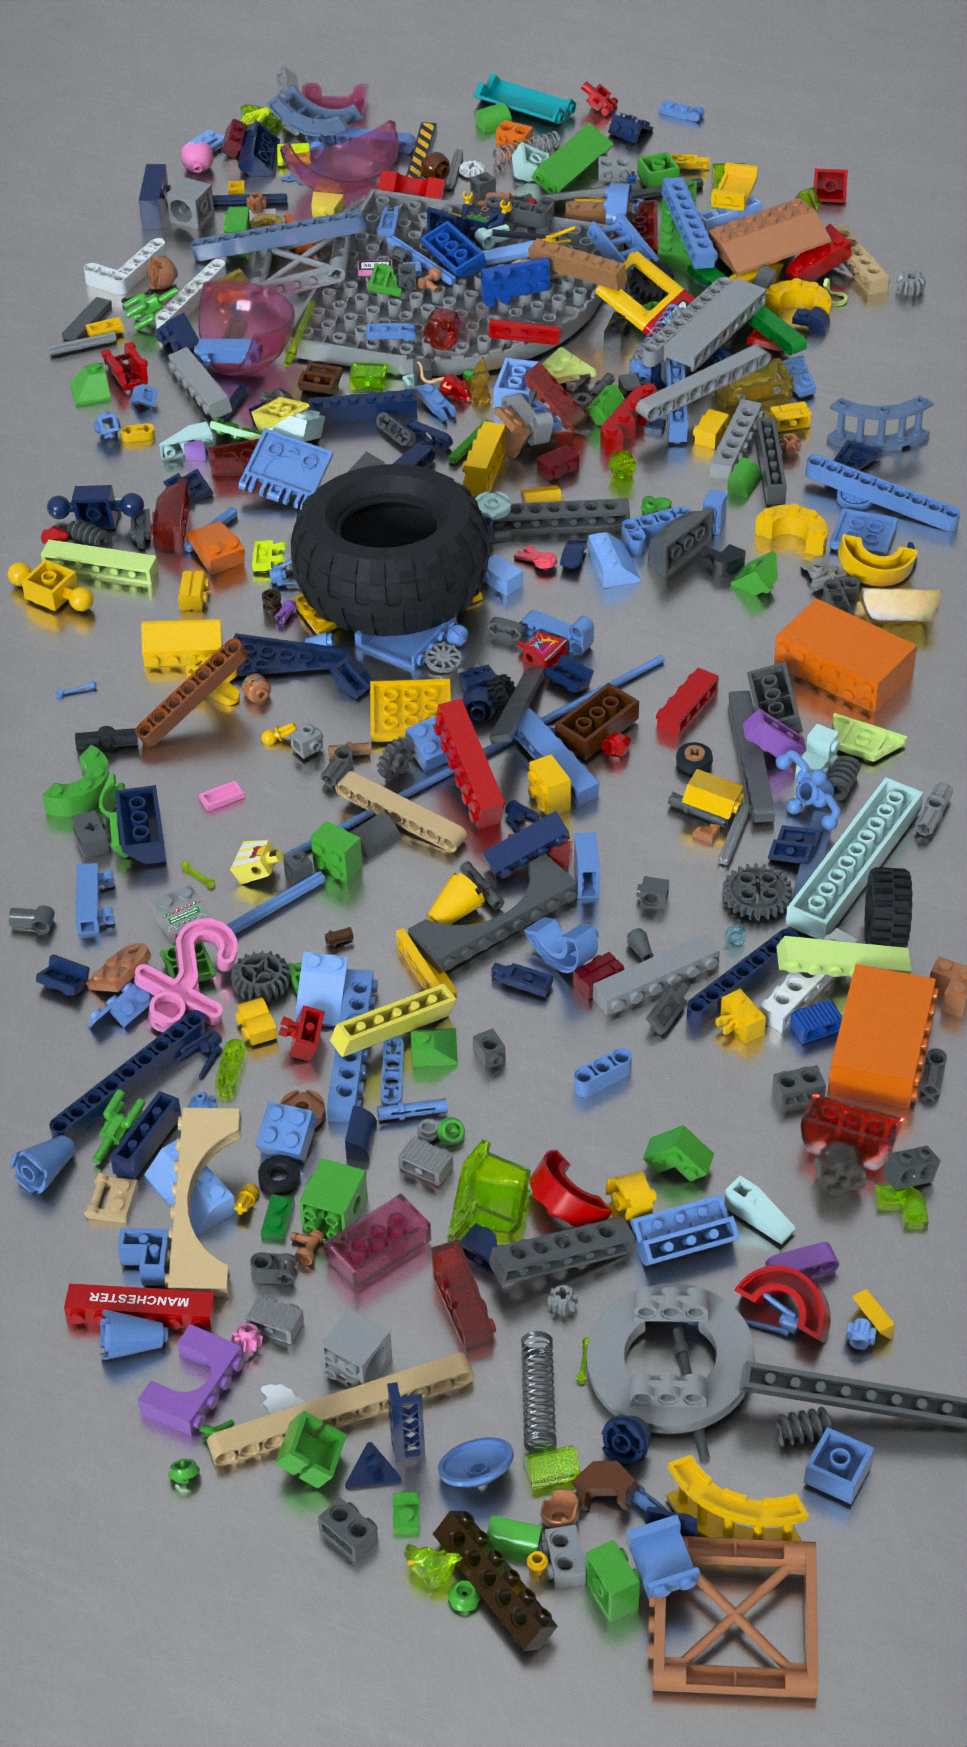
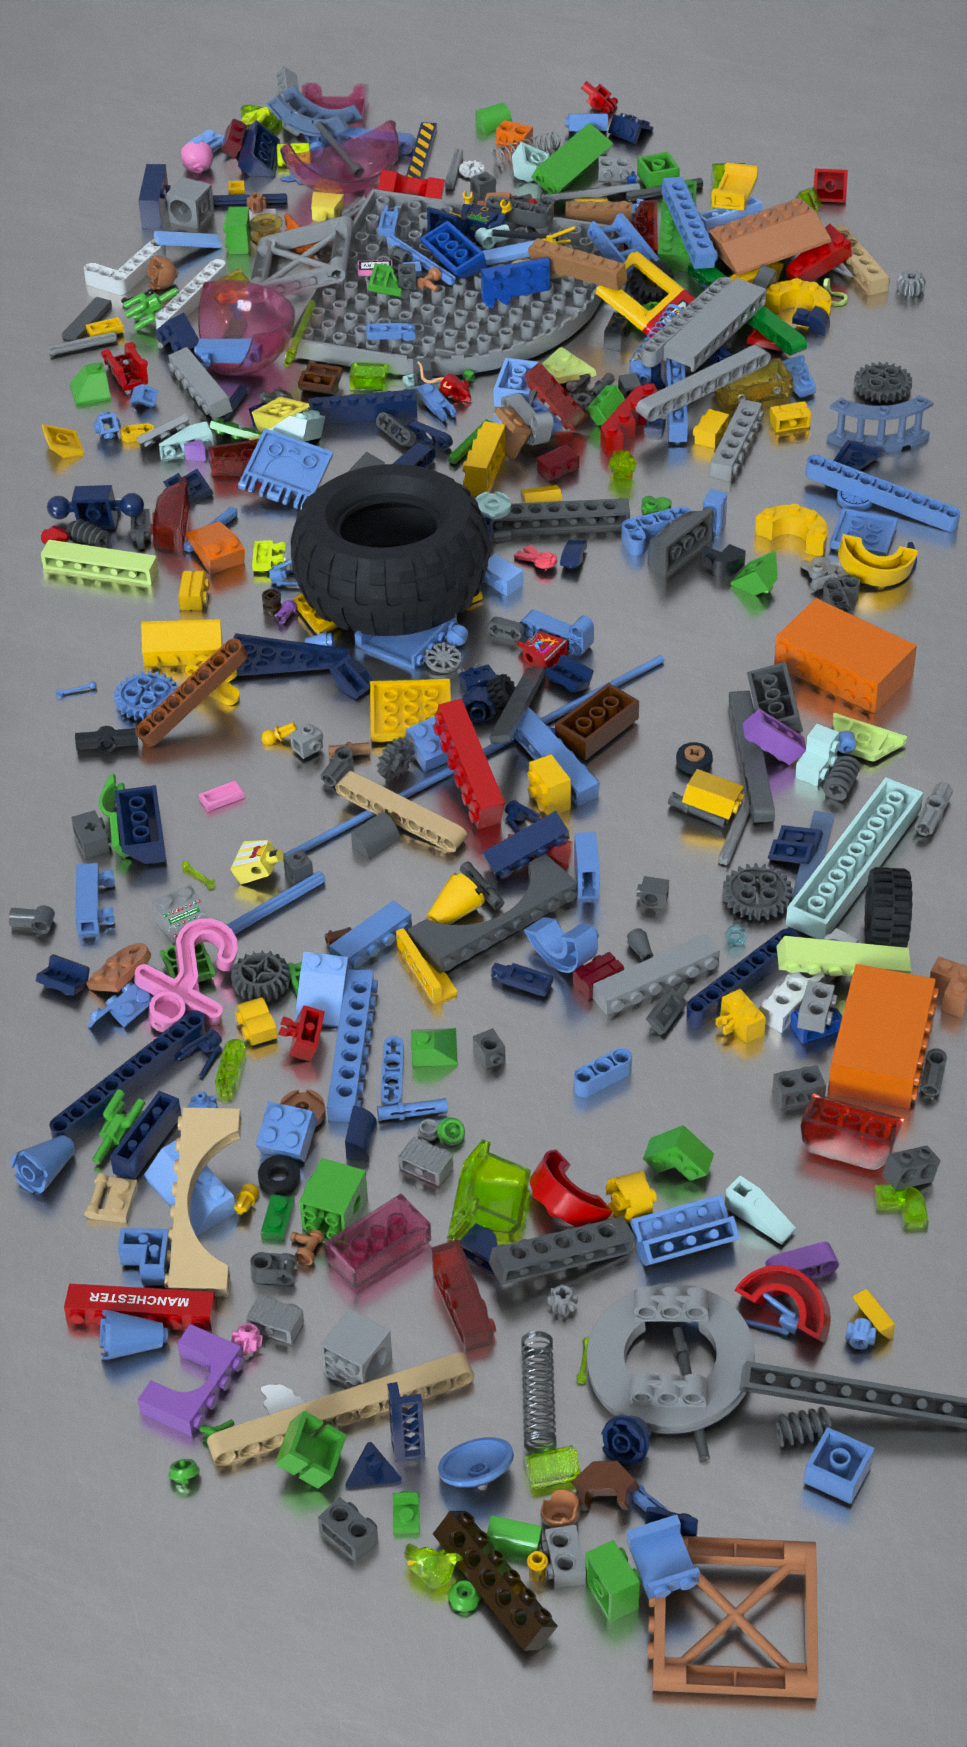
(50, 585): yellow brick -> none
(63, 441): none -> yellow slope
(83, 794): bright green brick -> none
(142, 693): none -> medium blue gear
(163, 431): none -> light grey wing
(187, 239): none -> light blue tile
(255, 686): nougat head -> none
(278, 235): sand blue beam -> none
(336, 851): bright green brick -> none
(355, 169): none -> dark grey piece
(372, 935): none -> medium blue brick
(392, 1020): light yellow brick -> none
(435, 166): reddish brown plant -> none
(442, 329): clear red brick -> none
(479, 382): clear yellow hinge -> none
(524, 332): red fence -> none
(525, 100): teal cylinder -> none
(577, 121): none -> medium blue brick
(611, 560): light blue slope -> none
(616, 744): red rock -> none
(617, 201): medium blue brick -> none
(681, 111): medium blue hinge -> none
(687, 702): red brick -> none
(691, 161): yellow hinge -> none
(707, 833): nougat tile -> none
(709, 1503): yellow fence -> none
(744, 478): bright green brick -> none
(771, 461): dark grey brick -> none
(790, 444): nougat gear -> none
(811, 789): medium blue wheel -> none
(816, 1006): none -> light grey brick
(840, 1169): clear smoke brick -> none
(847, 741): none -> medium blue piece
(883, 382): none -> dark grey gear
(899, 605): clear yellow windscreen -> none

